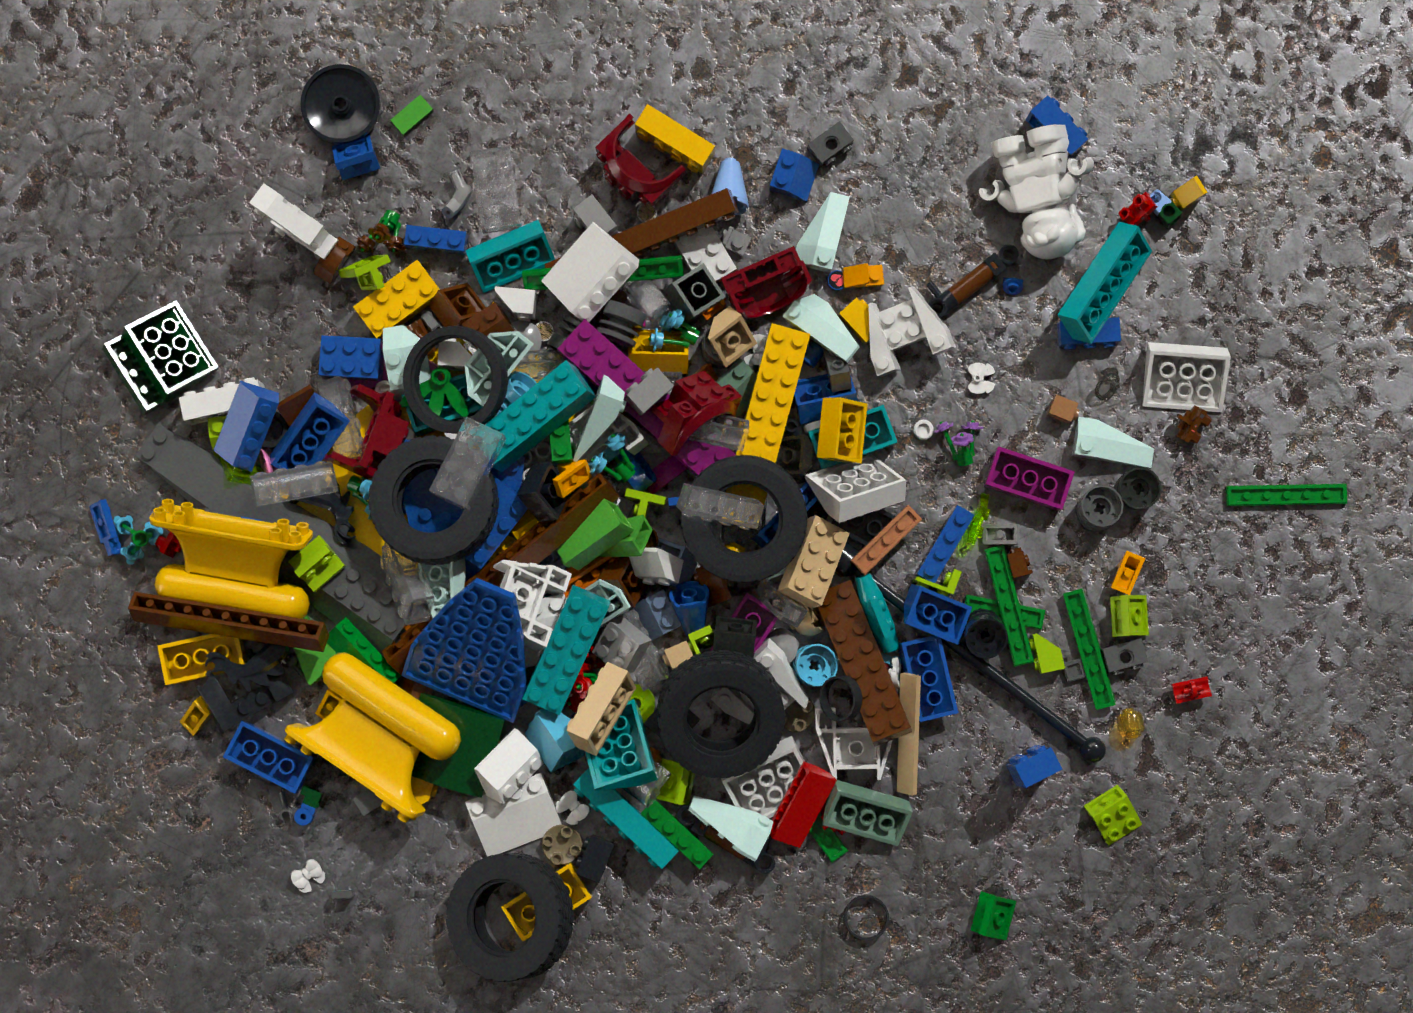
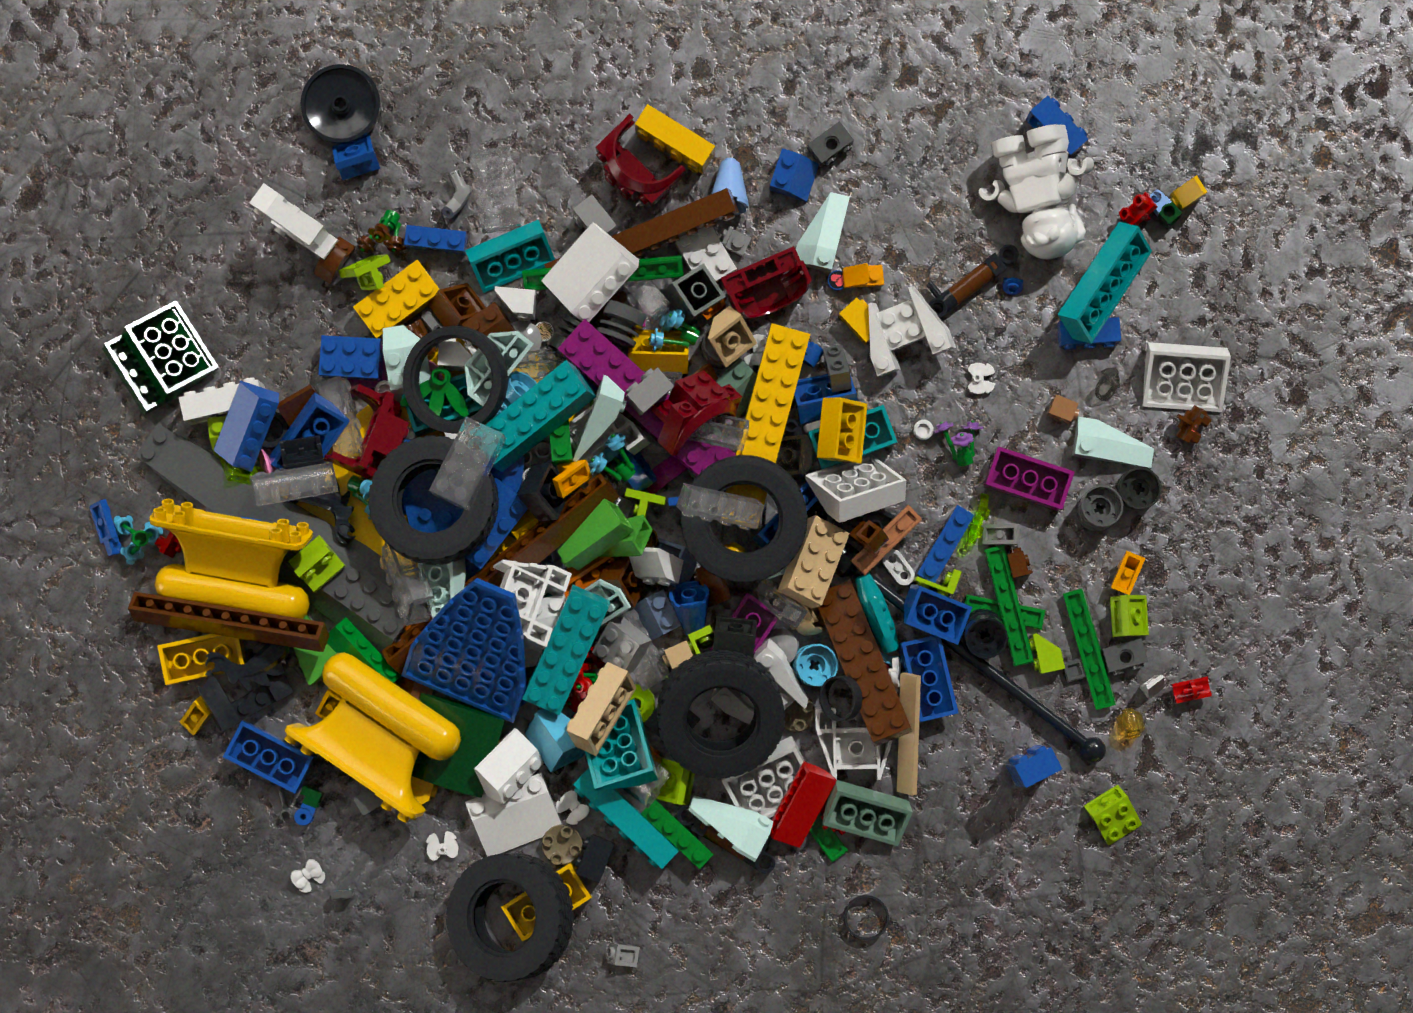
(301, 452): none -> black hinge
(412, 115): bright green tile -> none
(449, 847): none -> white piece
(622, 954): none -> light grey bracket
(646, 212): tile -> none
(819, 320): light aqua wedge -> none
(869, 536): none -> reddish brown brick
(898, 567): none -> white plate
(993, 916): green bracket -> none
(1153, 686): none -> white slope
(1286, 494): green tile -> none

